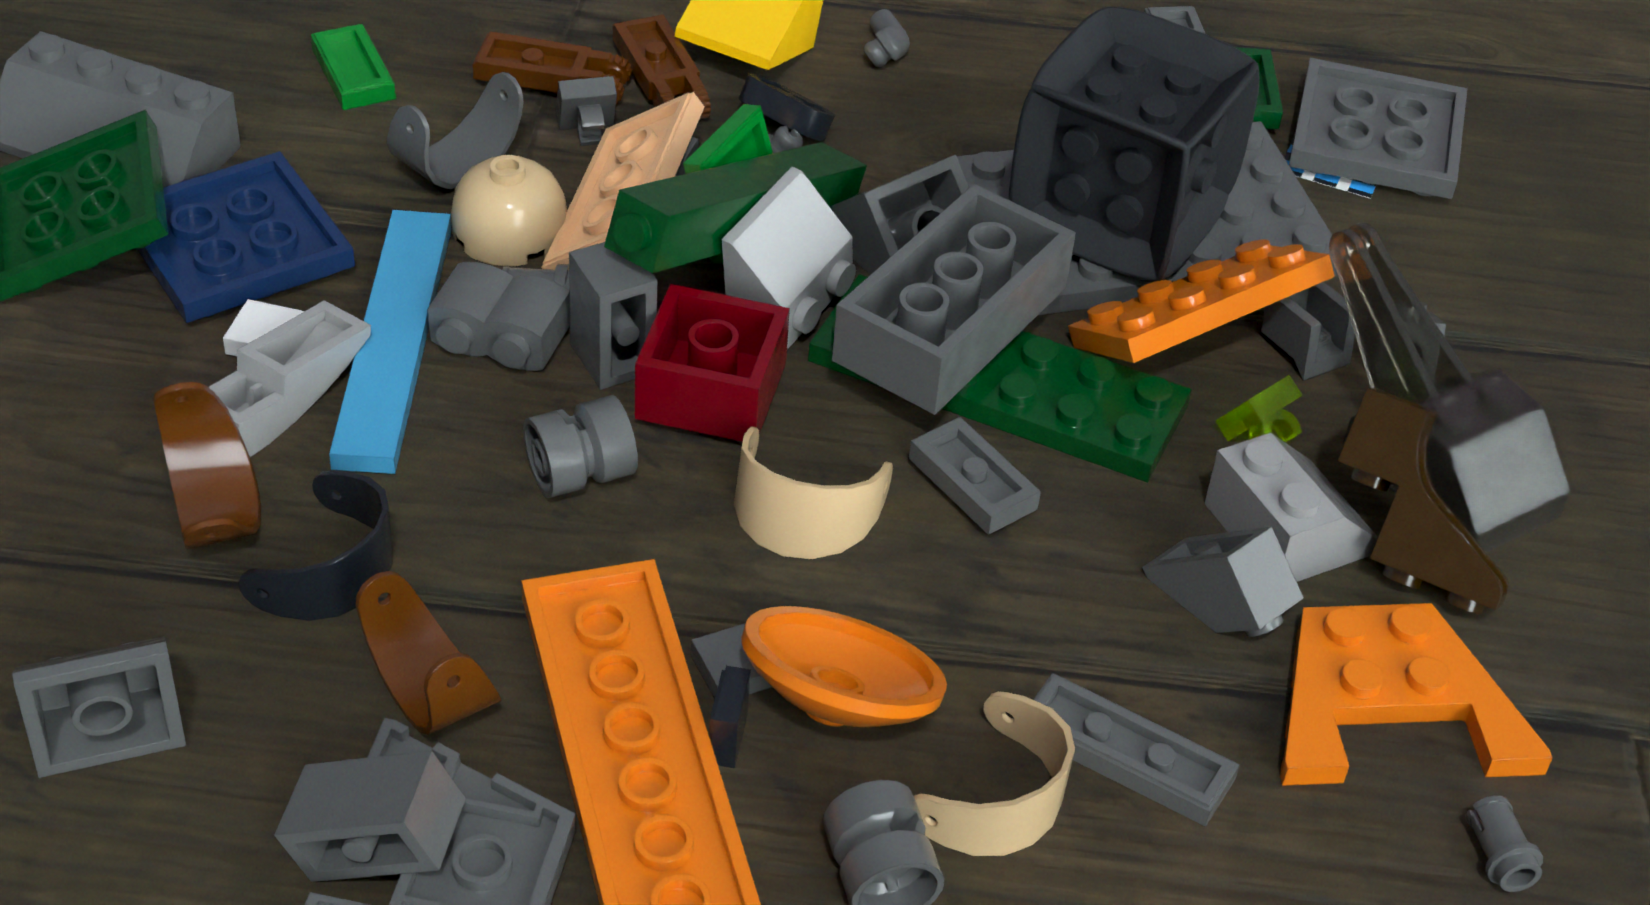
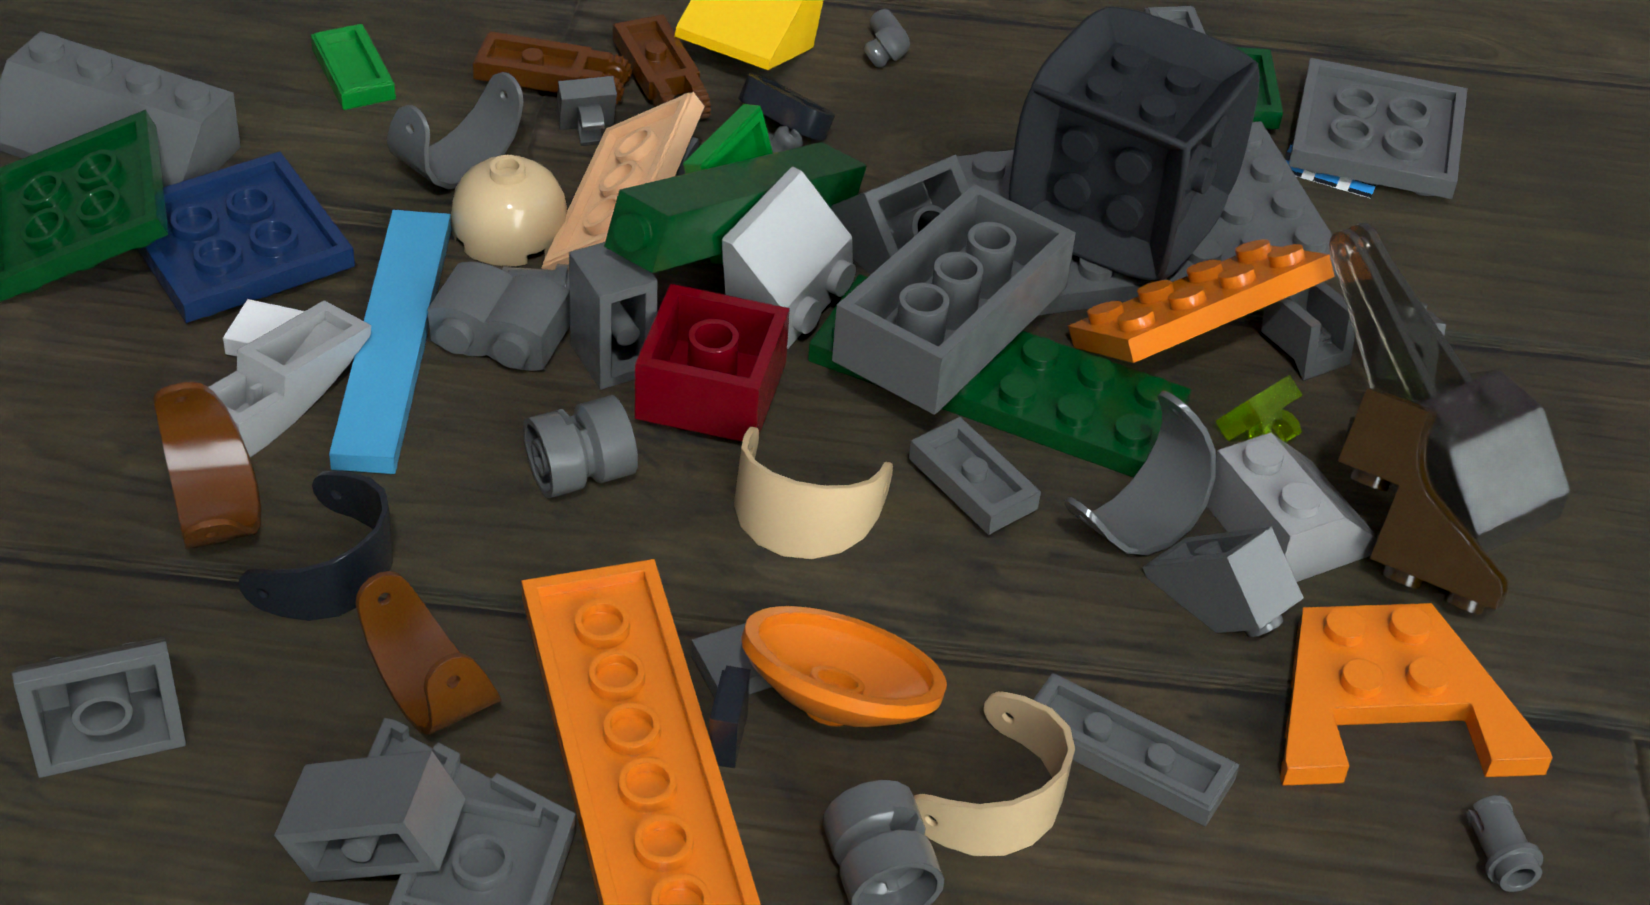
(1167, 490): none -> dark grey piece

